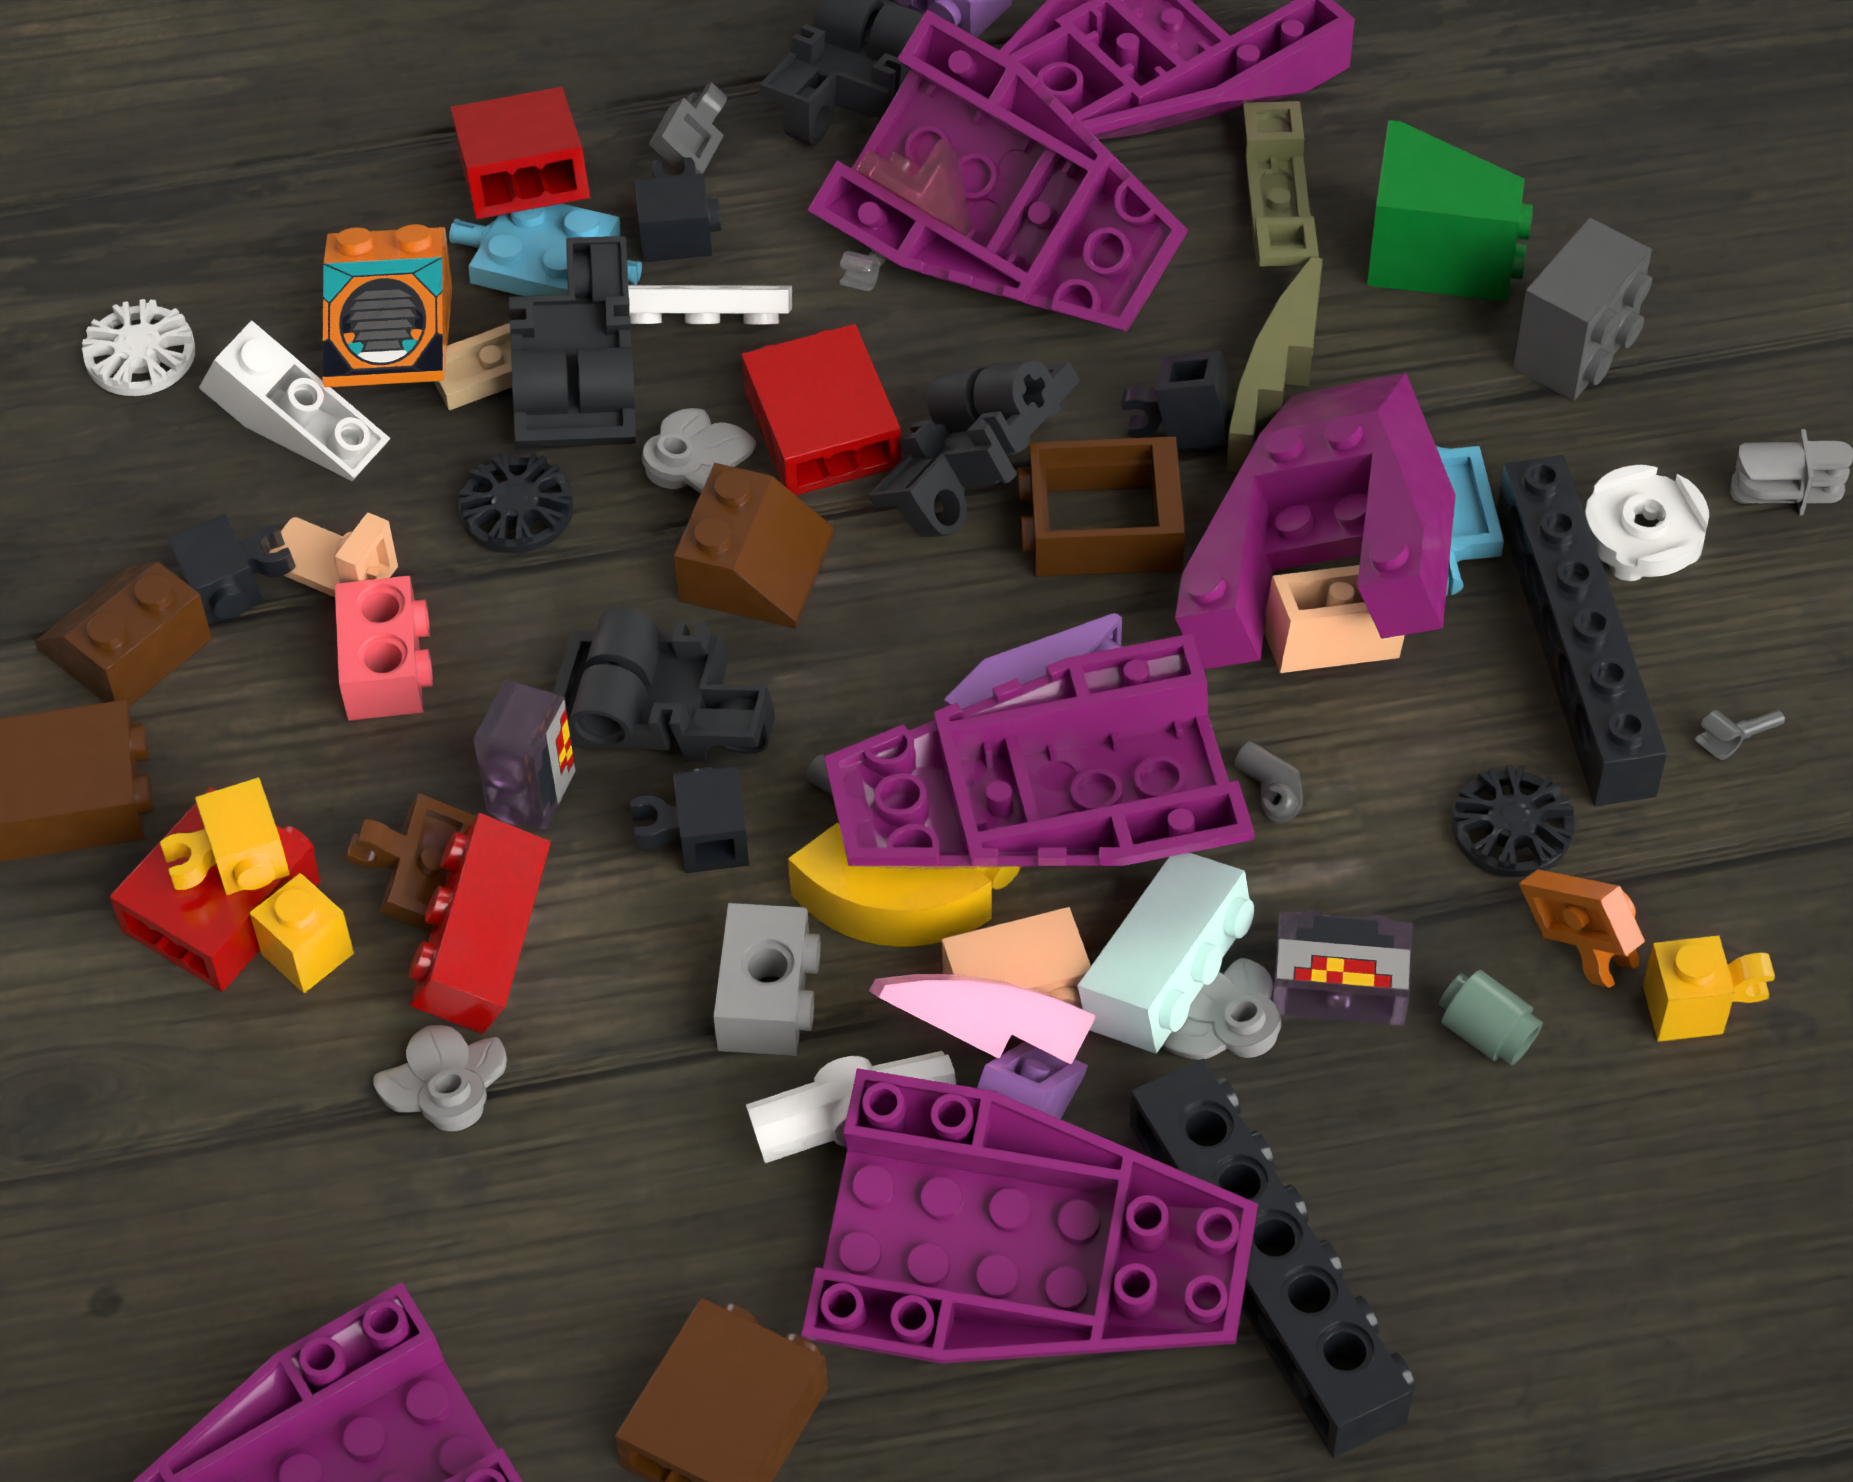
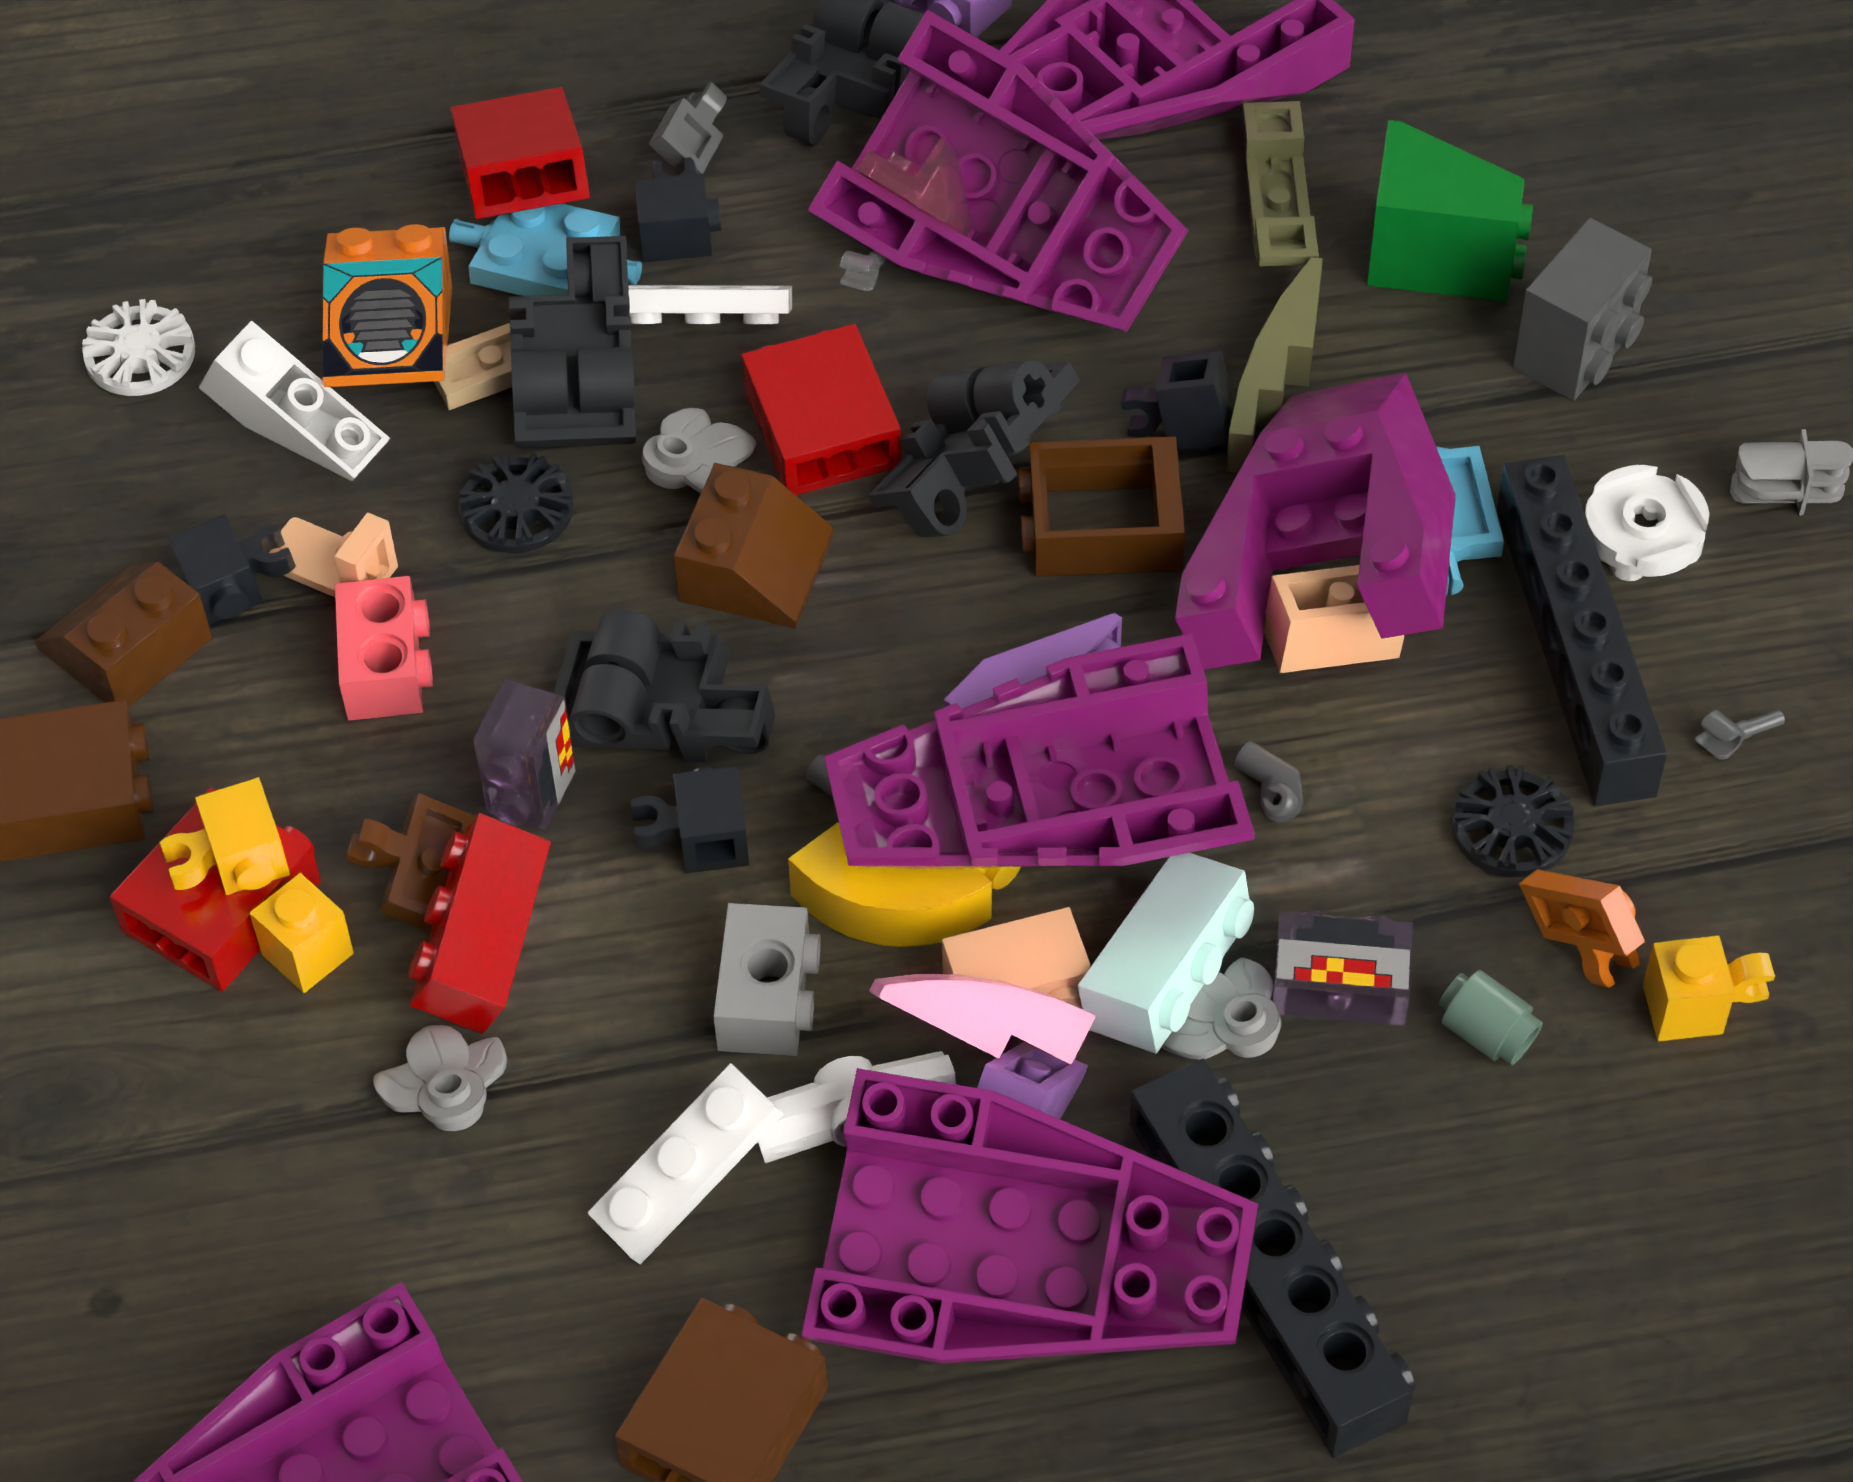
(685, 1163): none -> white plate

